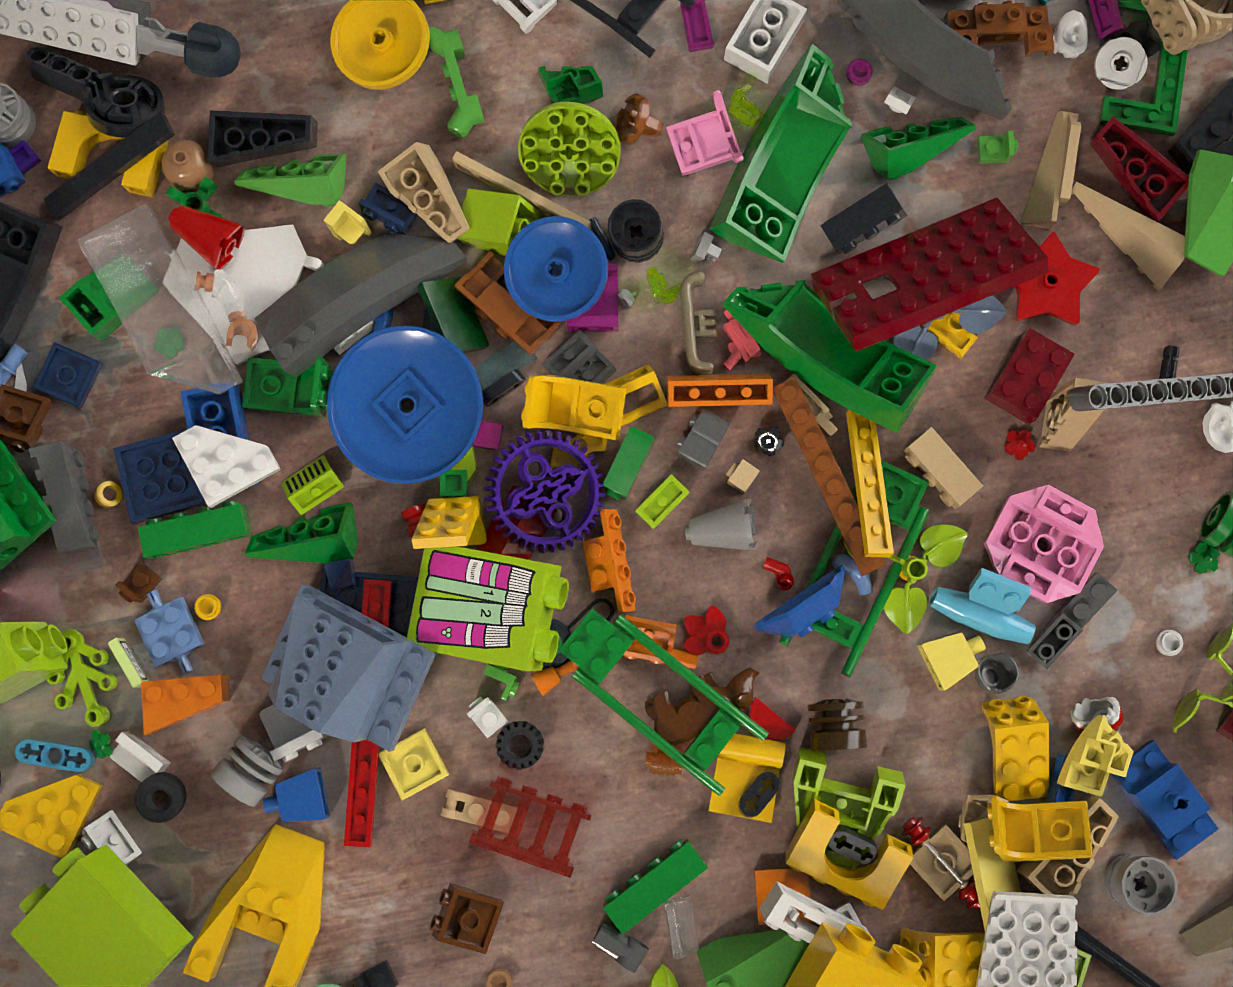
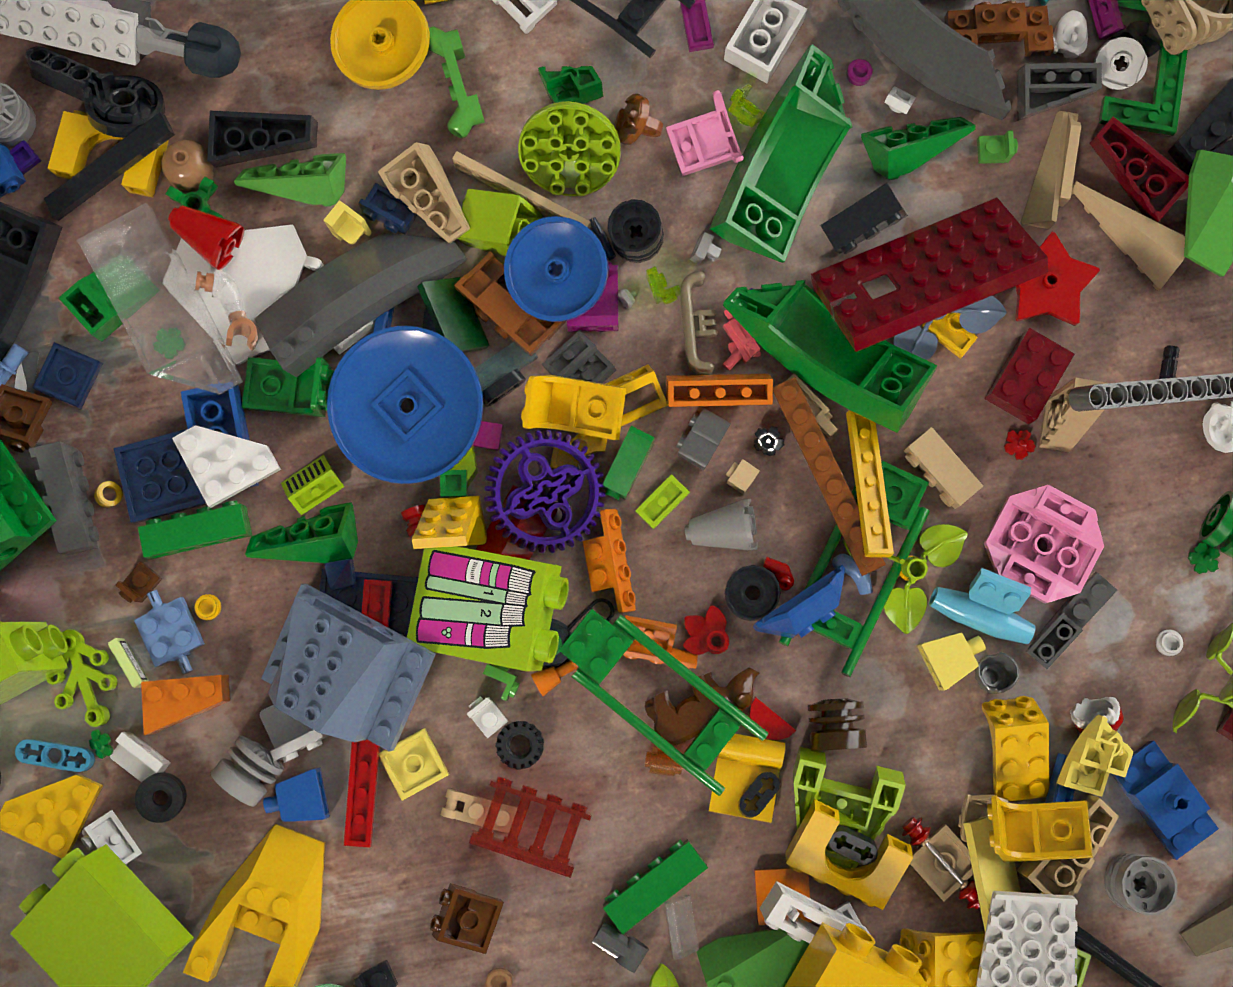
(756, 577): none -> black wheel
(1054, 84): none -> dark grey wedge

